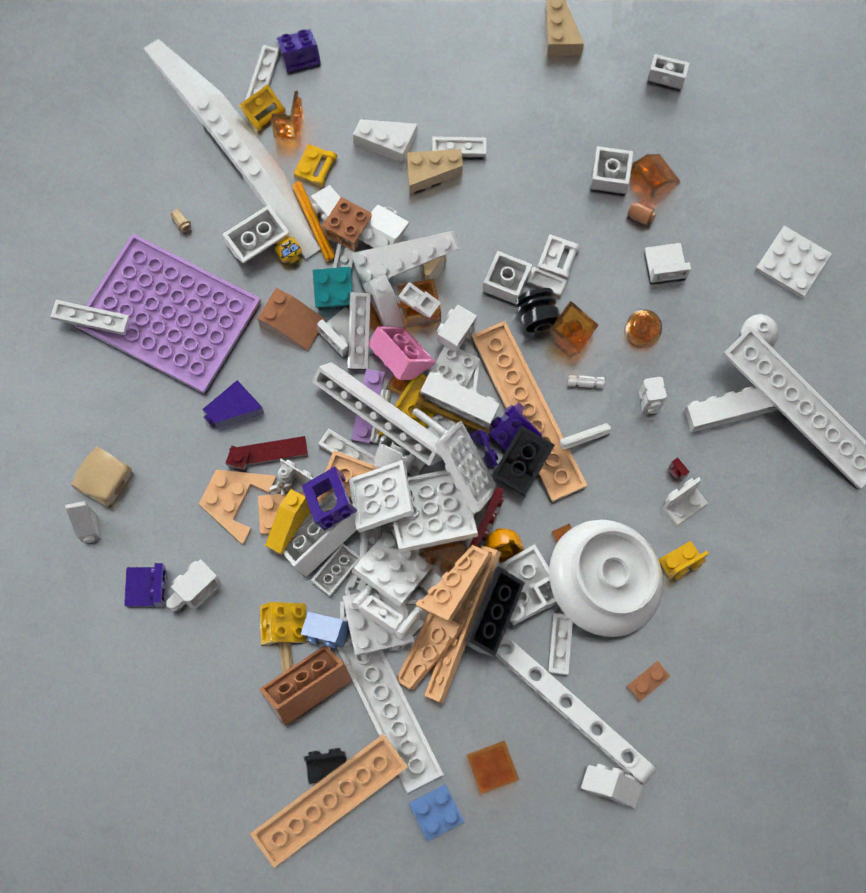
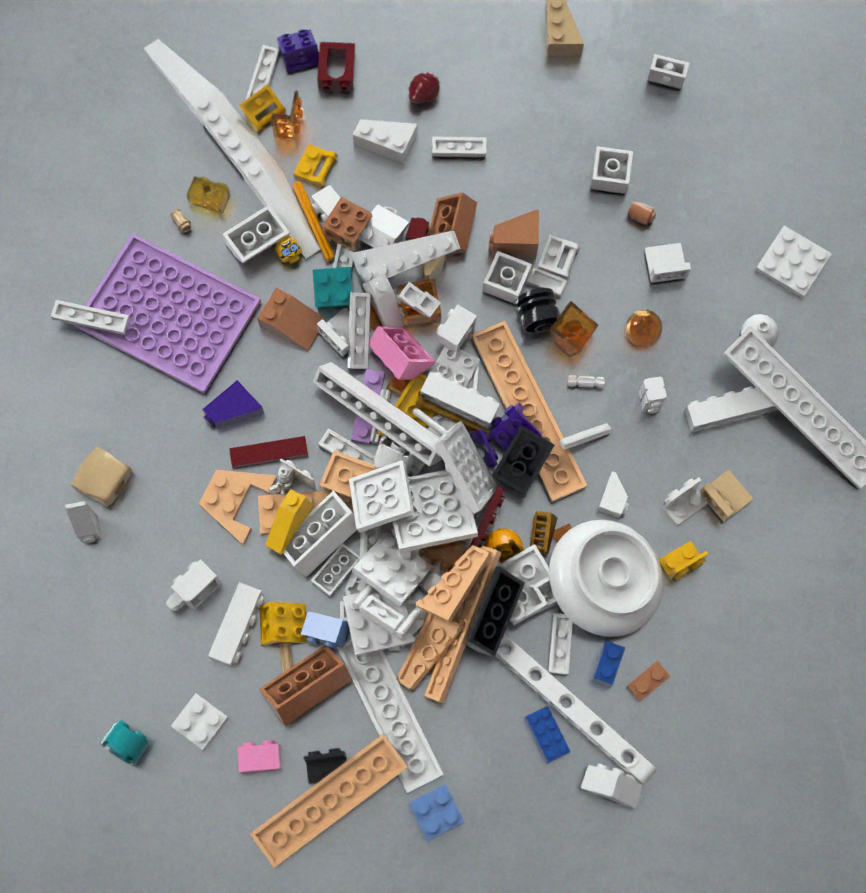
(125, 743): none -> teal brick
(145, 586): dark purple bracket -> none
(199, 721): none -> white plate
(216, 201): none -> clear yellow brick
(236, 625): none -> white brick
(237, 457): dark red plate -> none
(259, 757): none -> bright pink brick
(326, 481): dark purple panel -> none
(336, 50): none -> dark red panel
(417, 229): none -> dark red brick
(424, 88): none -> dark red hair
(432, 167): tan wedge -> none
(454, 214): none -> nougat slope
(492, 768): clear orange brick -> none
(517, 236): none -> nougat slope
(547, 734): none -> blue piece
(550, 526): none -> pearl gold slope
(608, 664): none -> blue brick
(614, 498): none -> white slope
(653, 175): clear orange slope -> none
(678, 469): dark red plate -> none
(726, 495): none -> tan bracket

